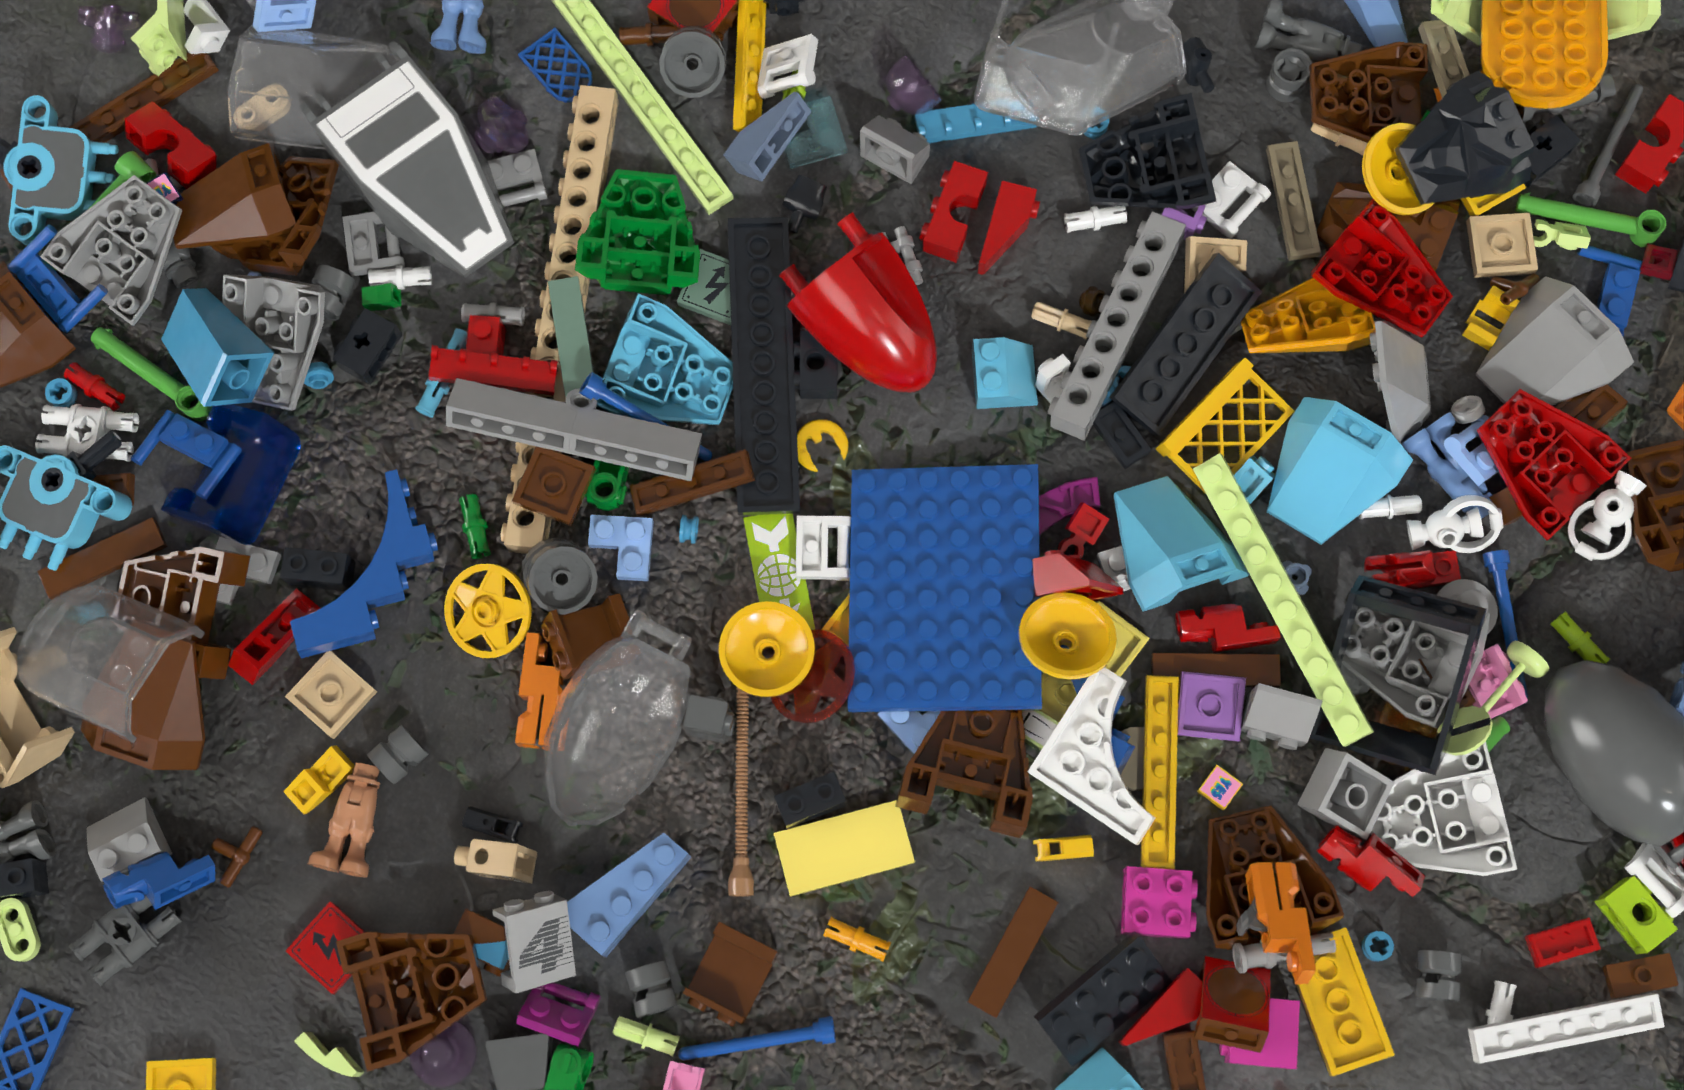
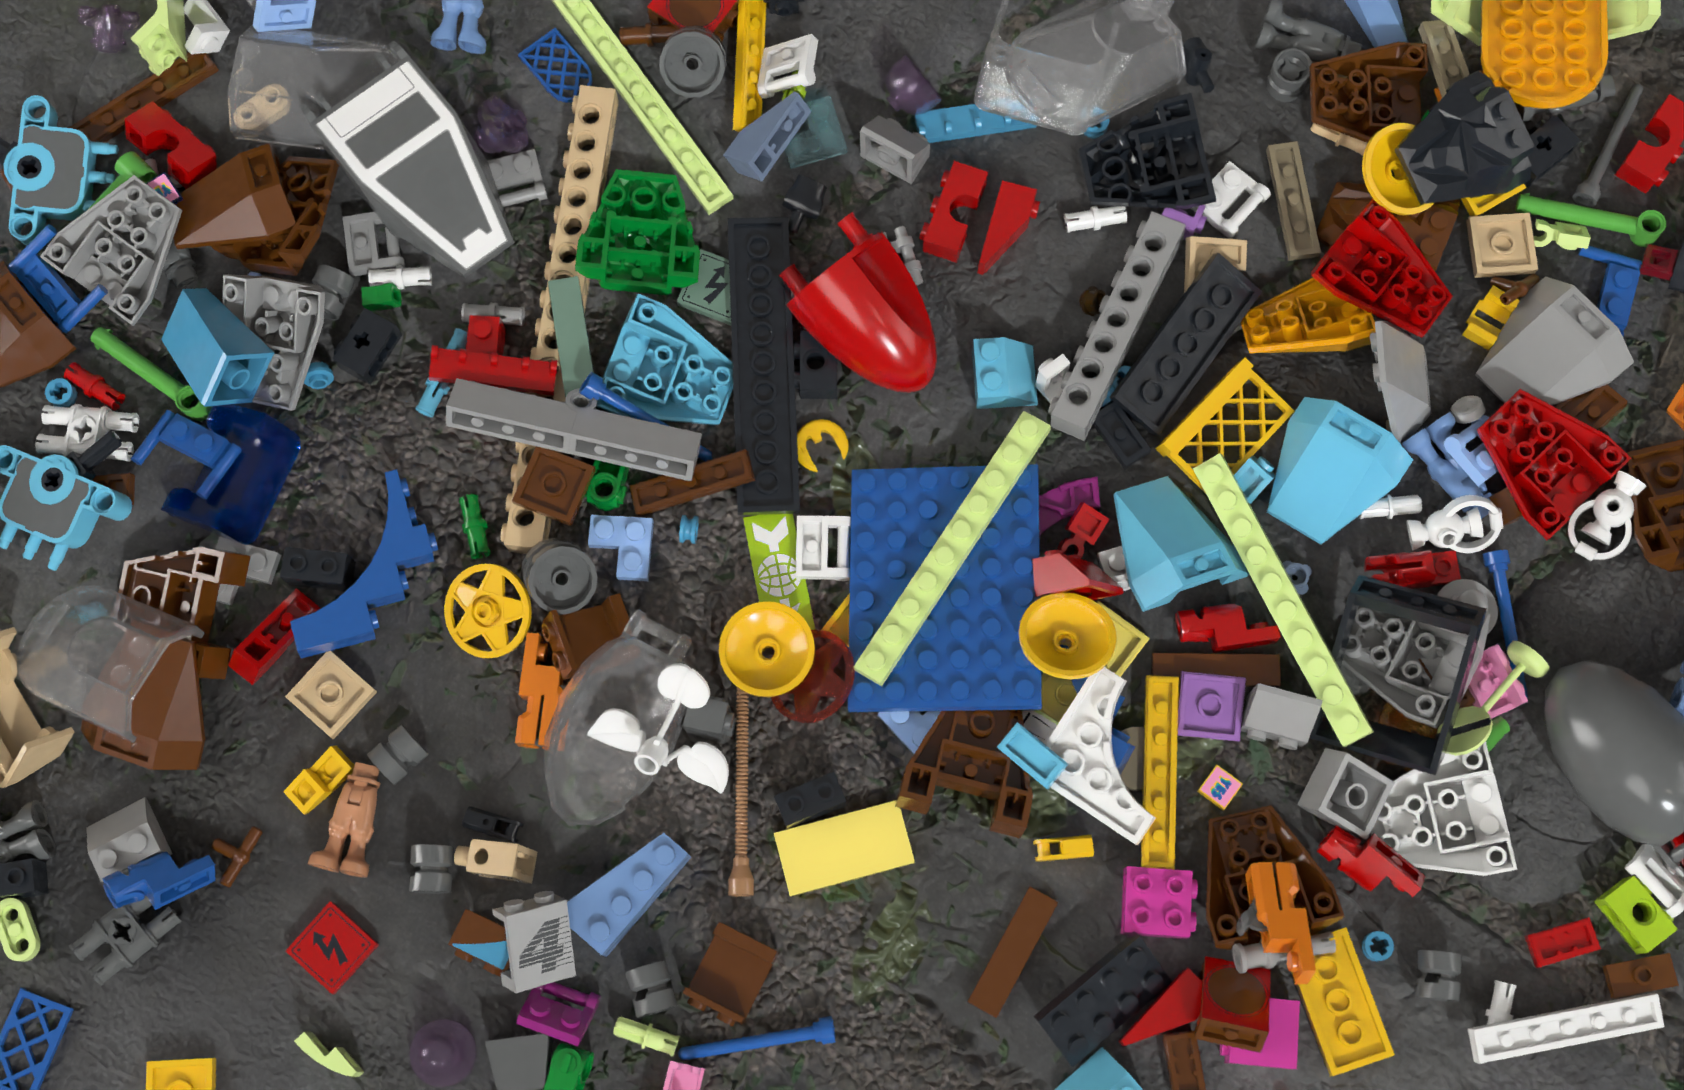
(103, 558): reddish brown tile -> none
(410, 989): reddish brown wedge -> none
(431, 869): none -> dark grey wheel
(622, 730): none -> white plant
(857, 939): light orange pin -> none
(952, 548): none -> yellowish green plate
(1032, 755): none -> medium azure tile
(1061, 319): tan axle -> none
(1578, 639): lime pin -> none

